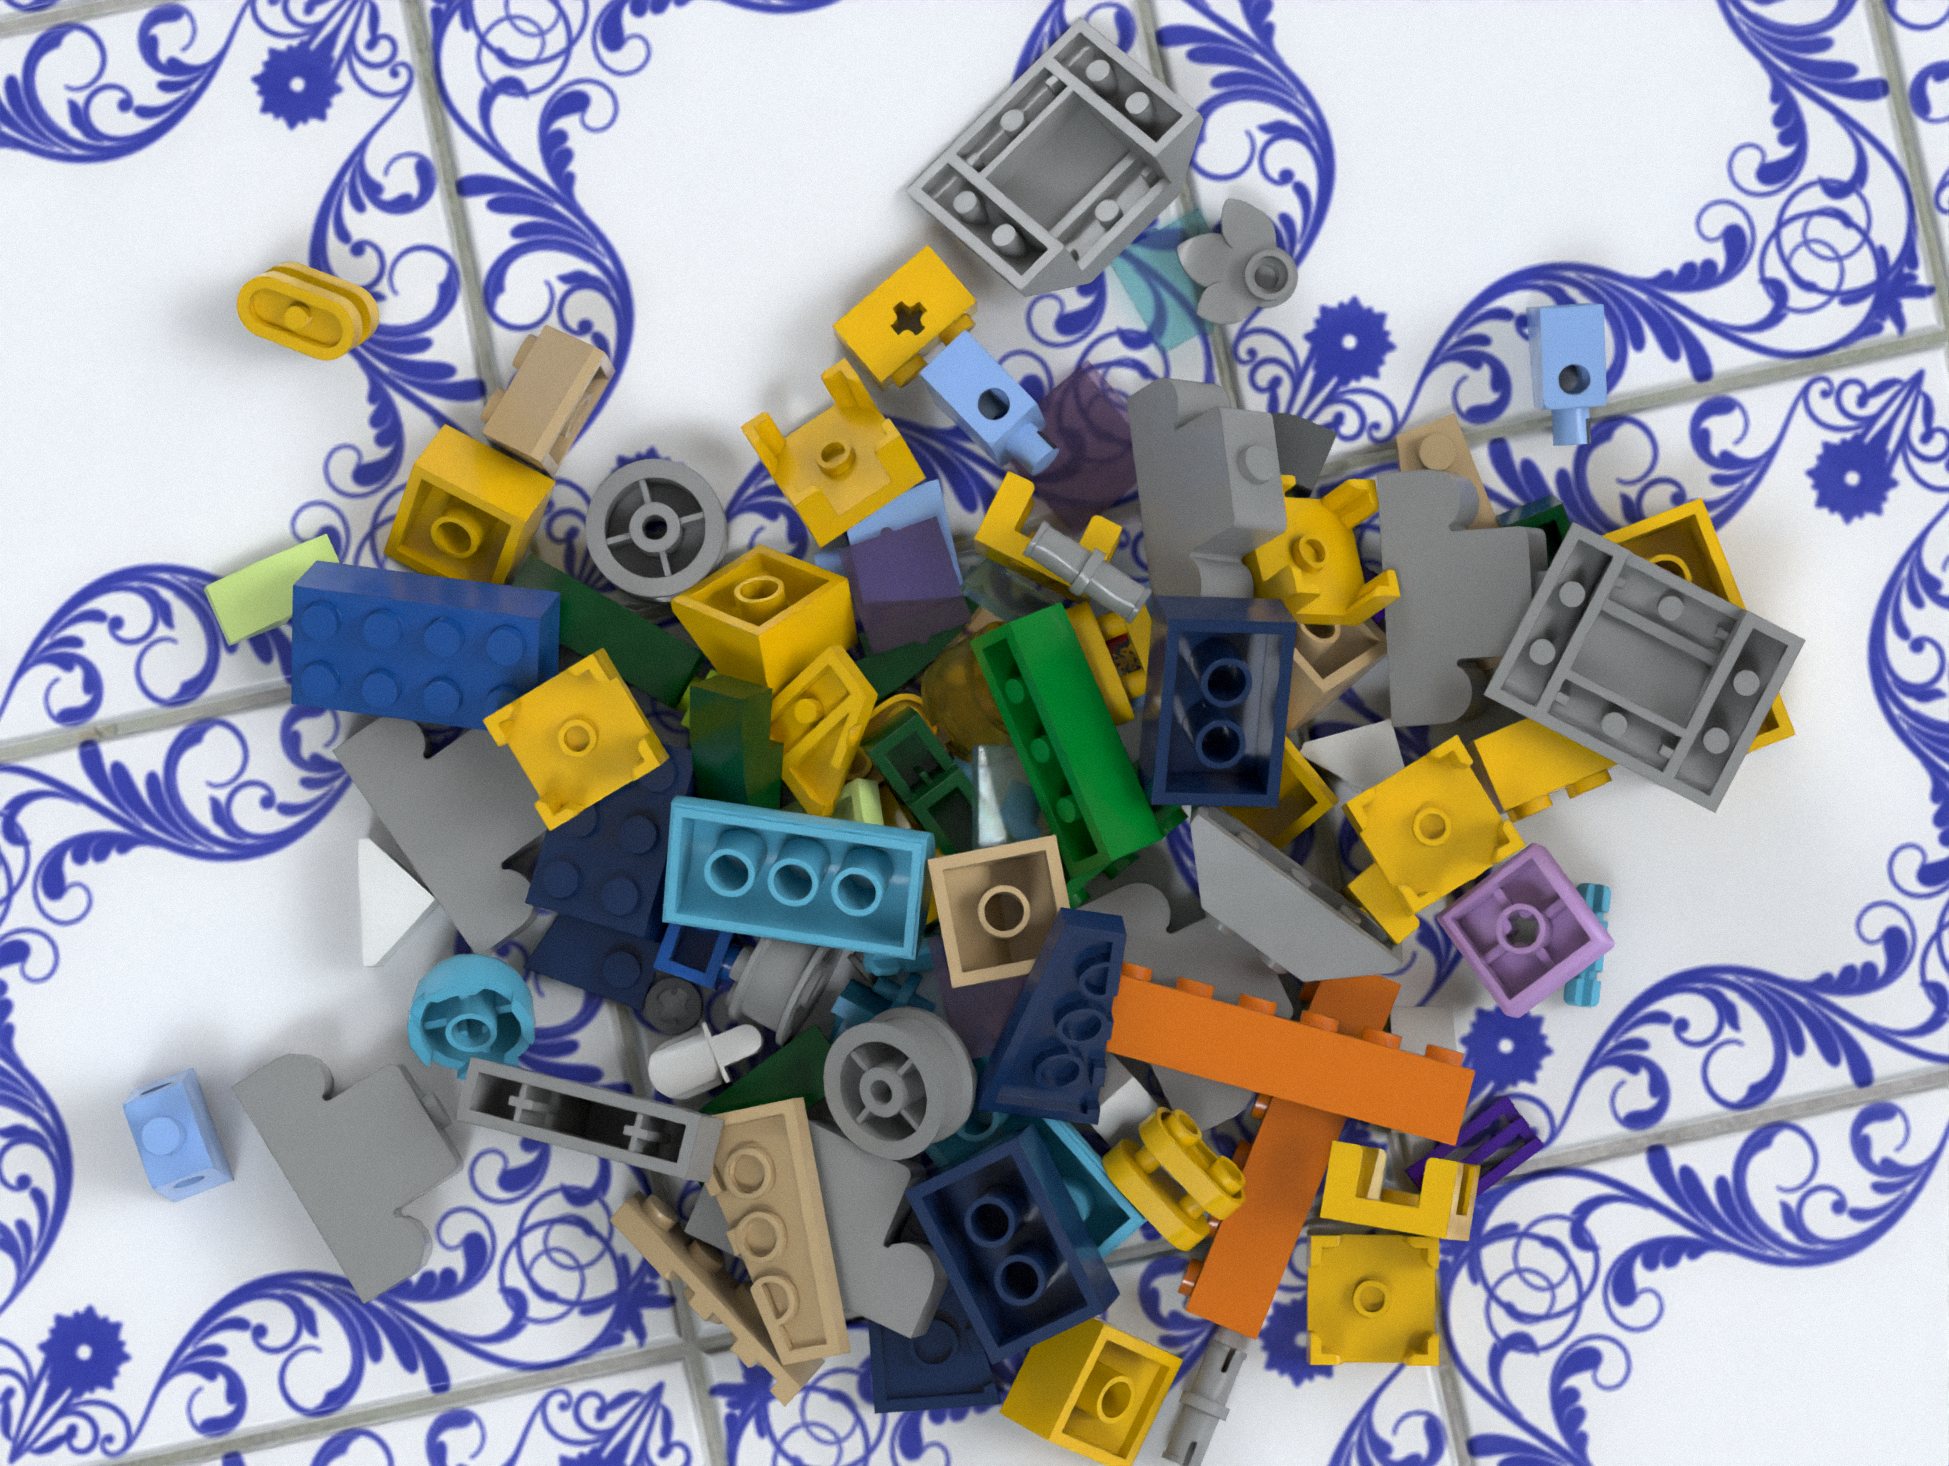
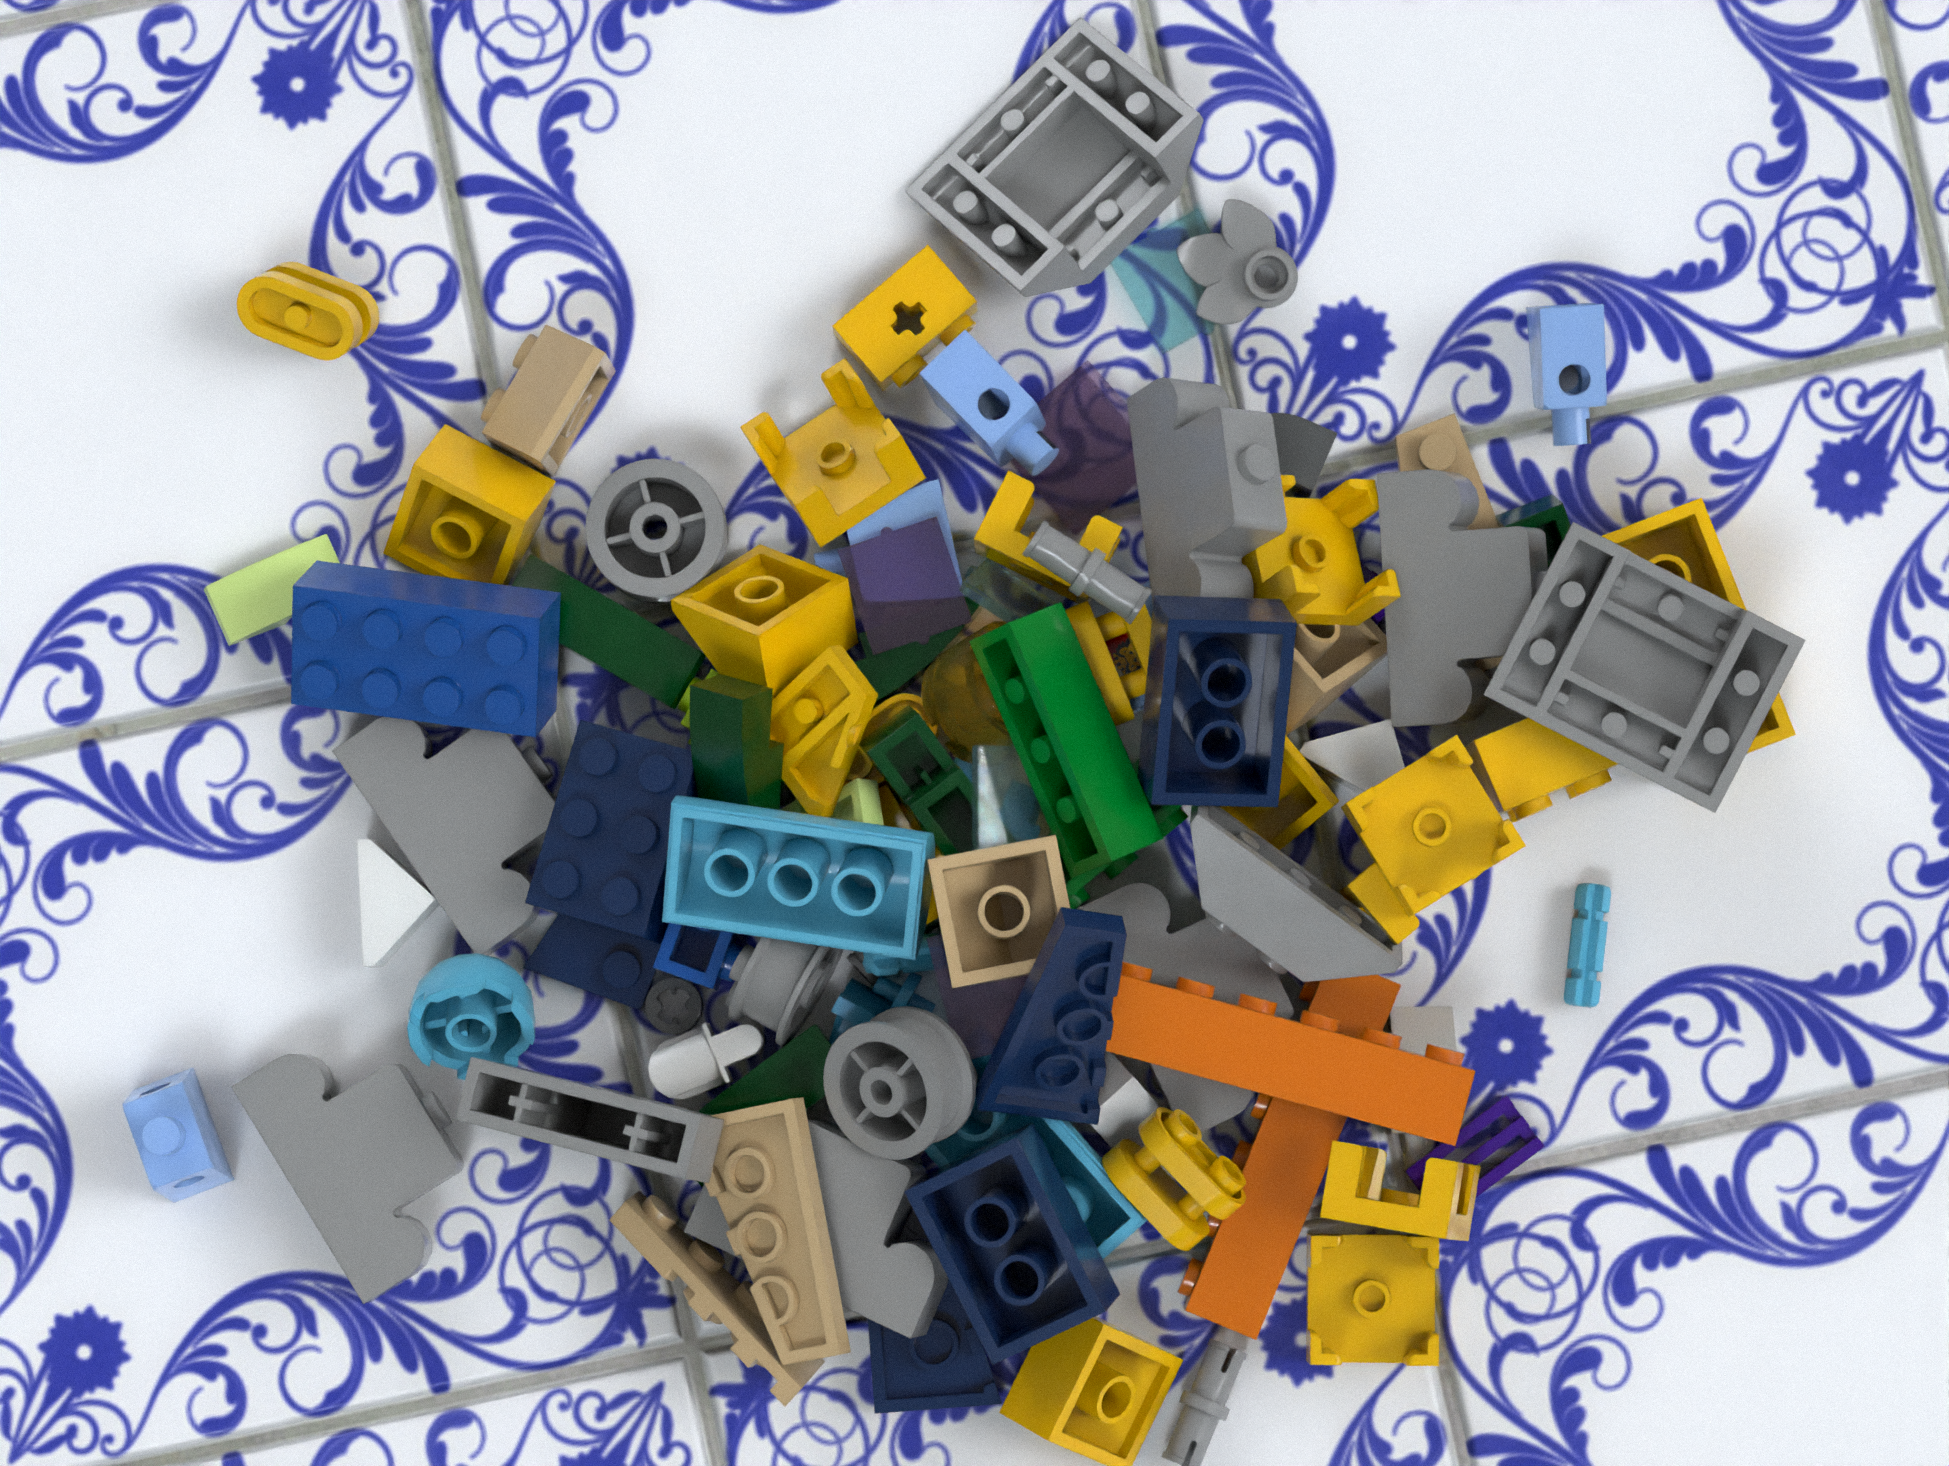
(578, 738): yellow panel -> none
(1485, 923): lavender brick -> none

